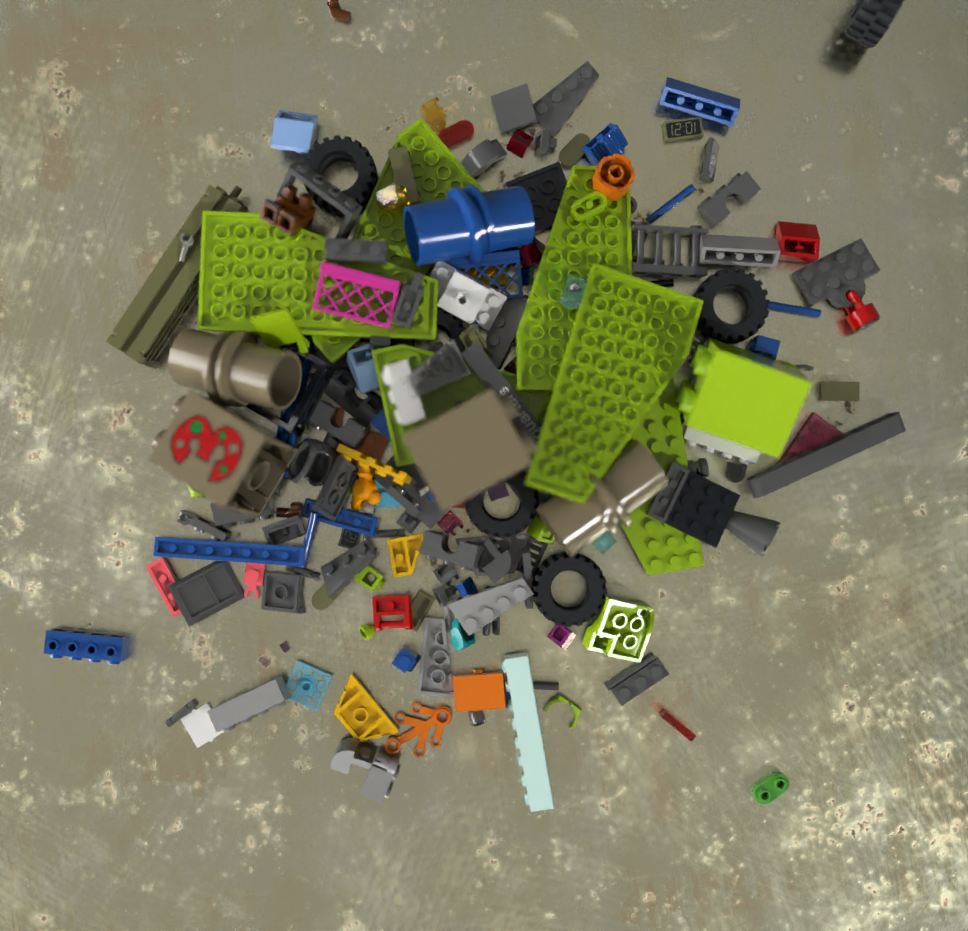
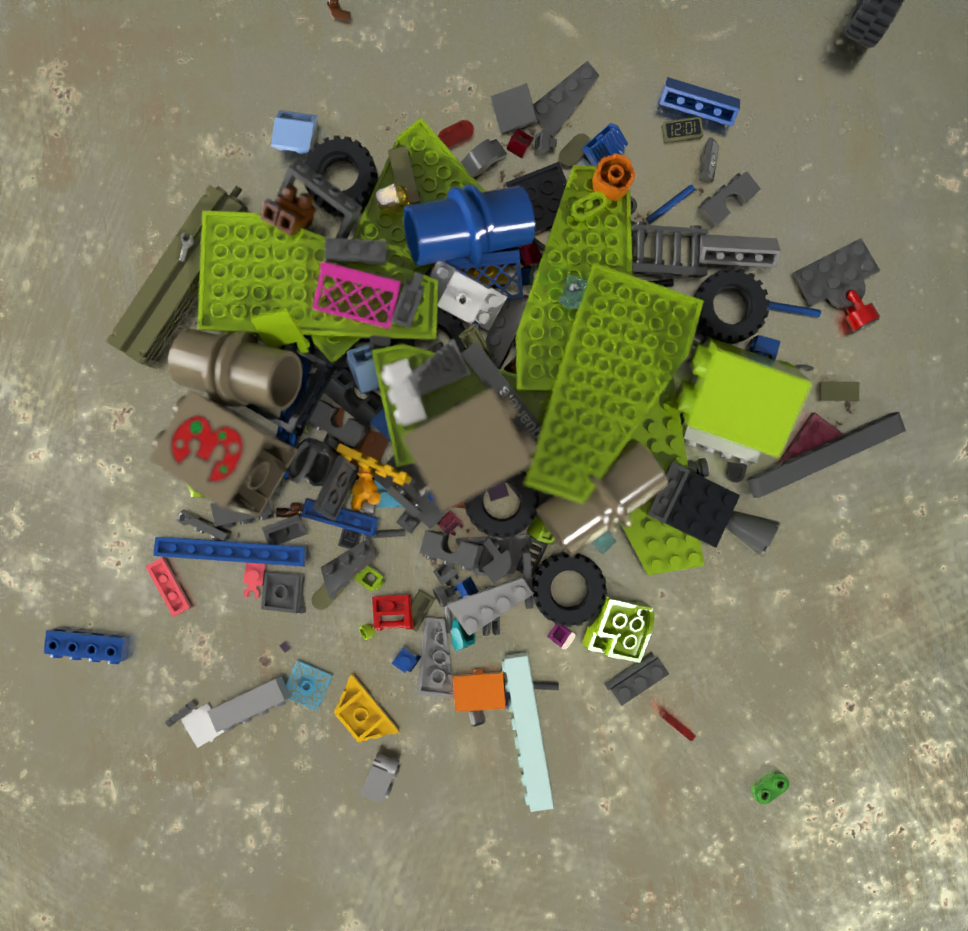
(206, 591): dark grey piece -> none
(306, 572): dark grey wheel -> none
(309, 533): blue bar -> none
(351, 753): brick -> none
(404, 553): yellow wing -> none
(420, 727): orange plant -> none
(434, 115): clear yellow brick -> none
(561, 698): lime cap -> none
(798, 242): red slope -> none

